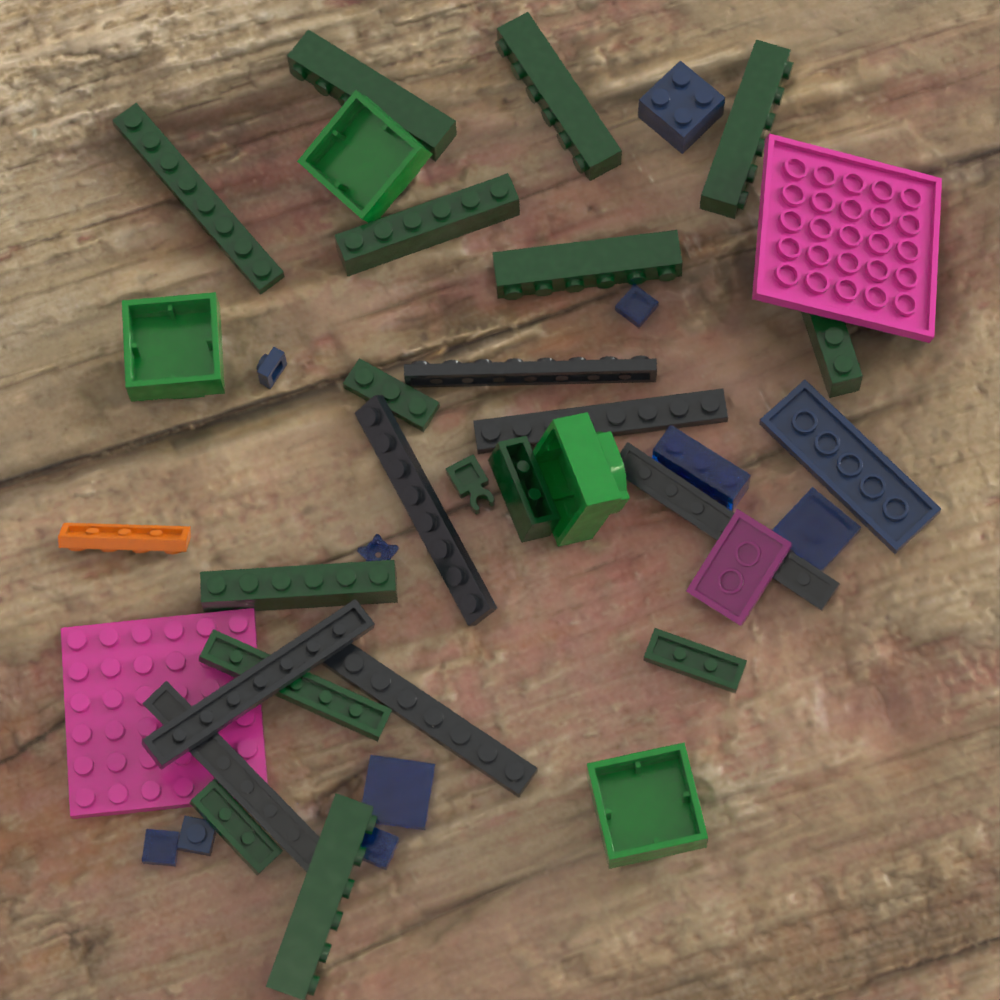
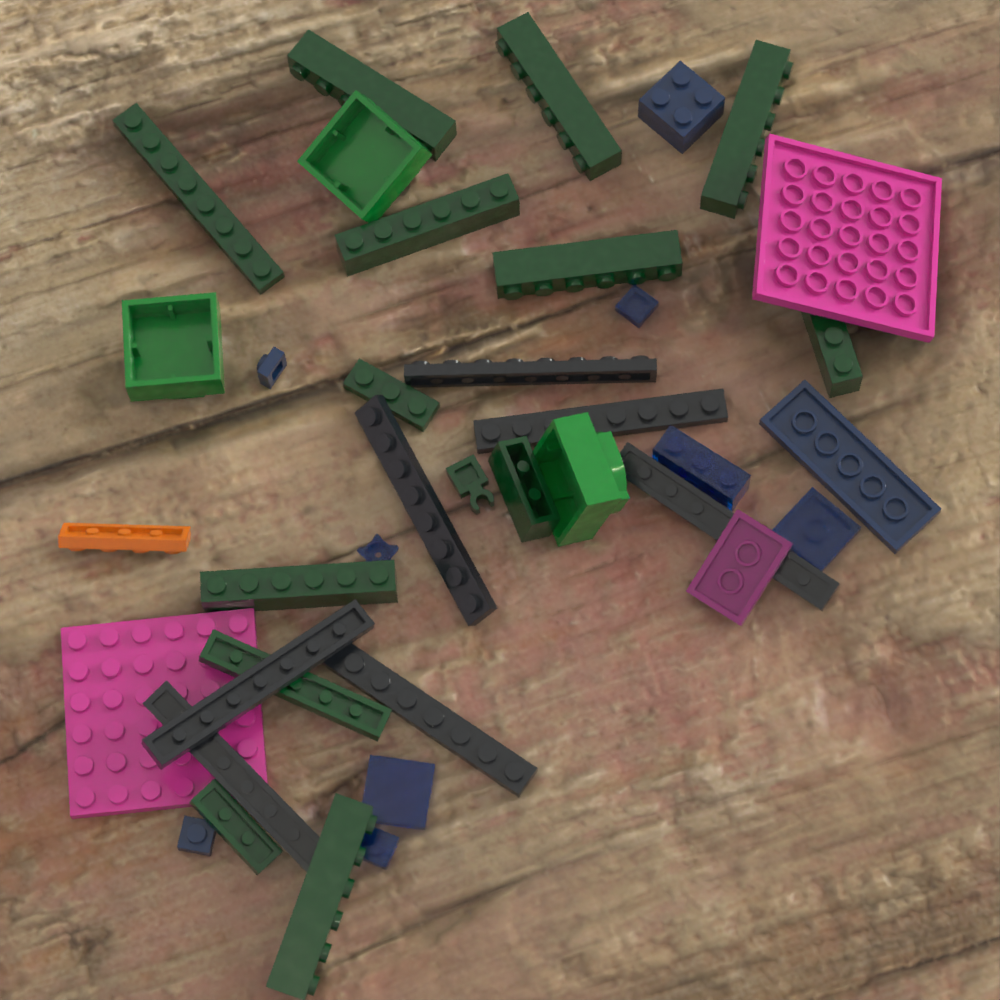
(160, 847): clear blue tile -> none
(646, 805): green container -> none
(695, 660): dark green plate -> none

